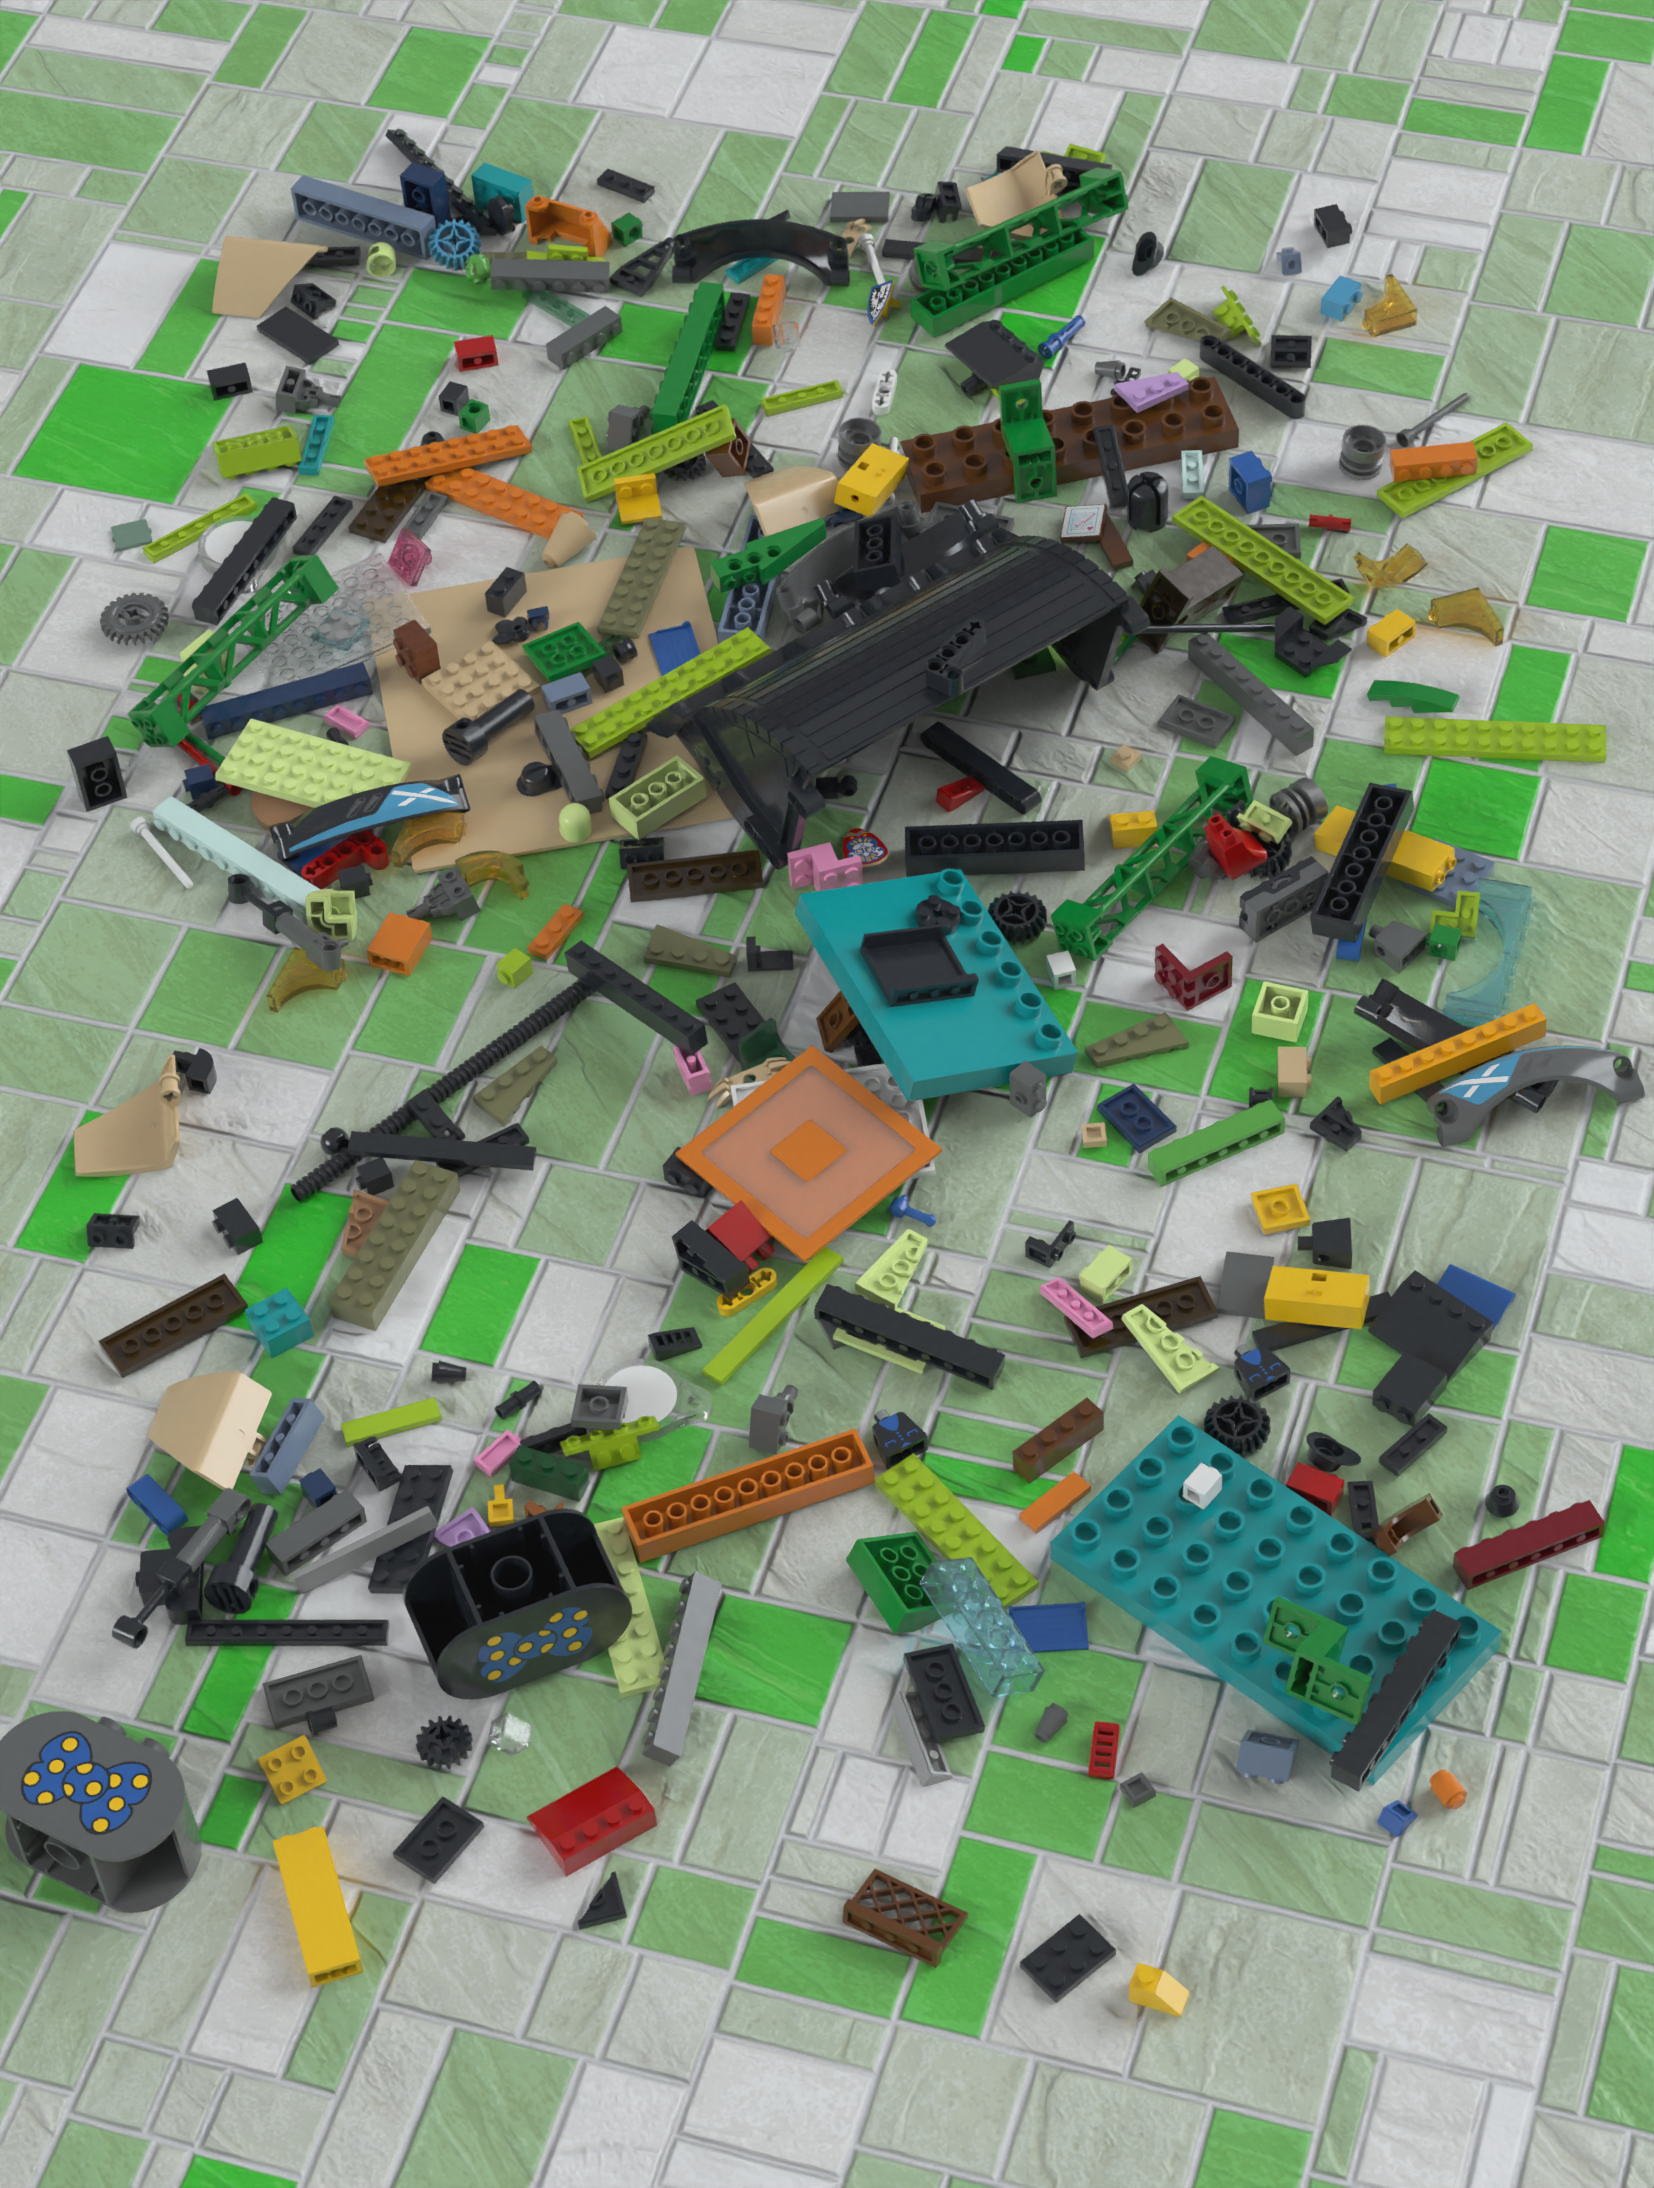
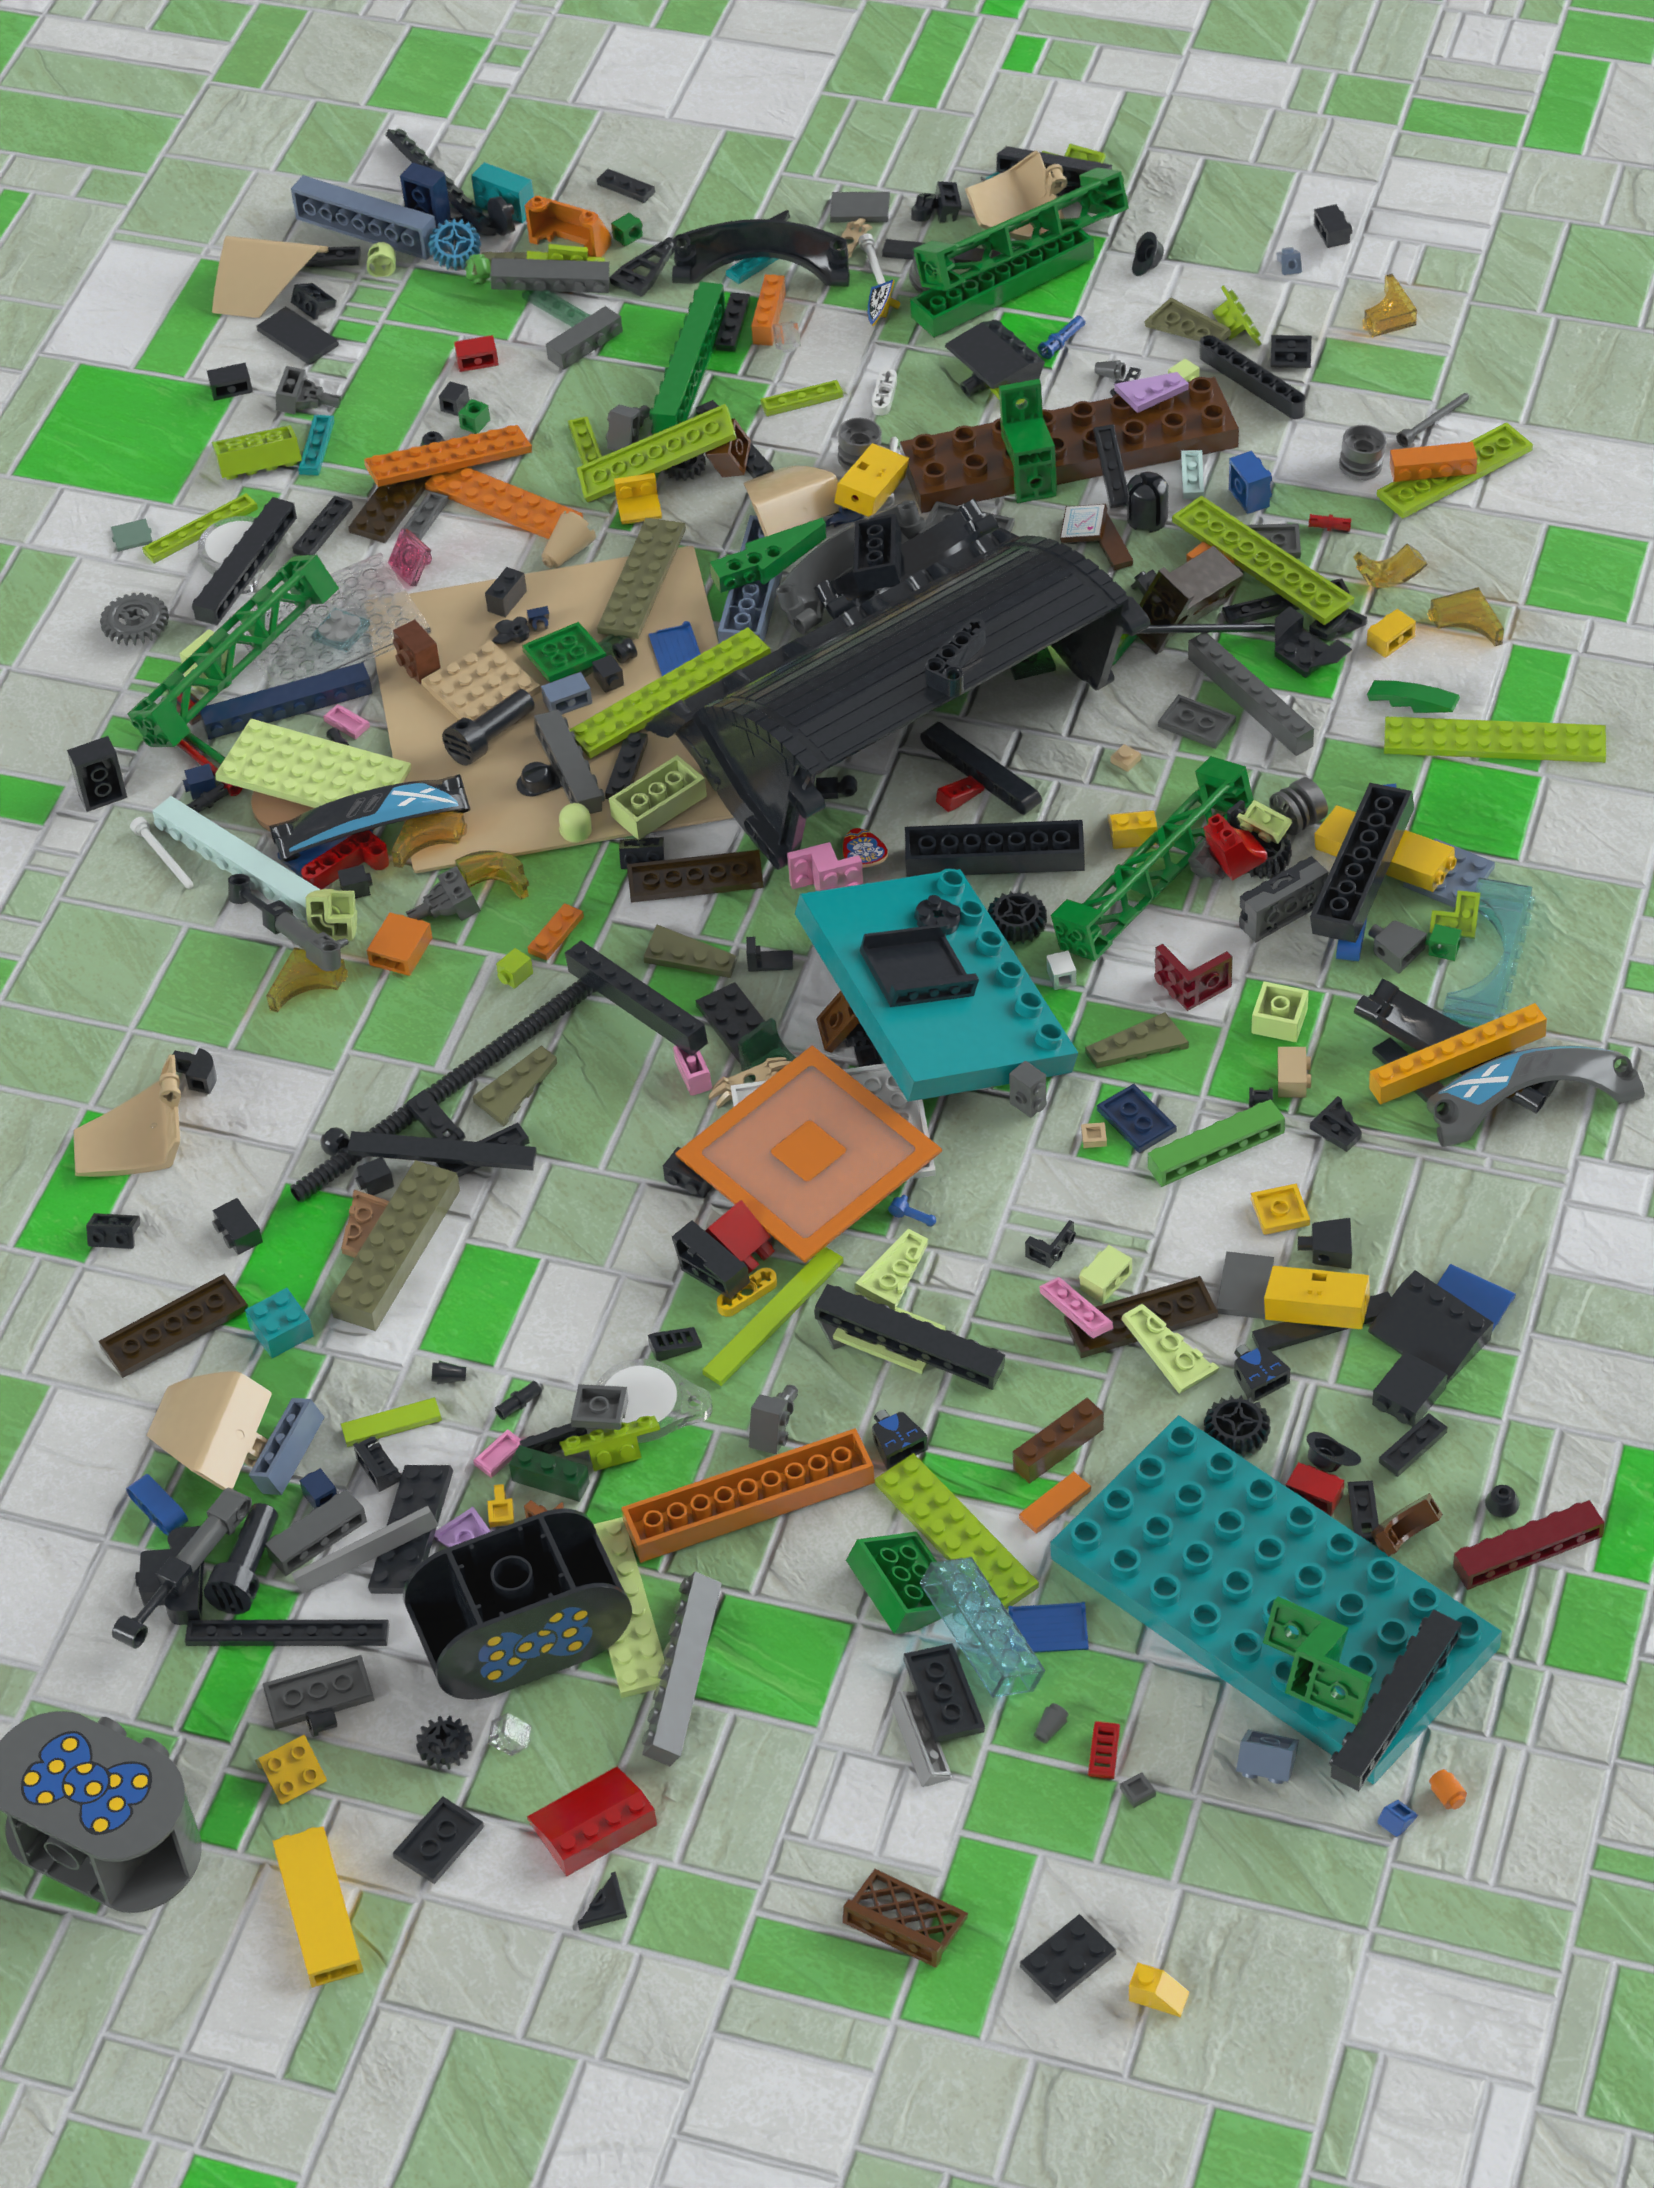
(1202, 1485): white brick -> none
(1341, 298): dark azure brick -> none

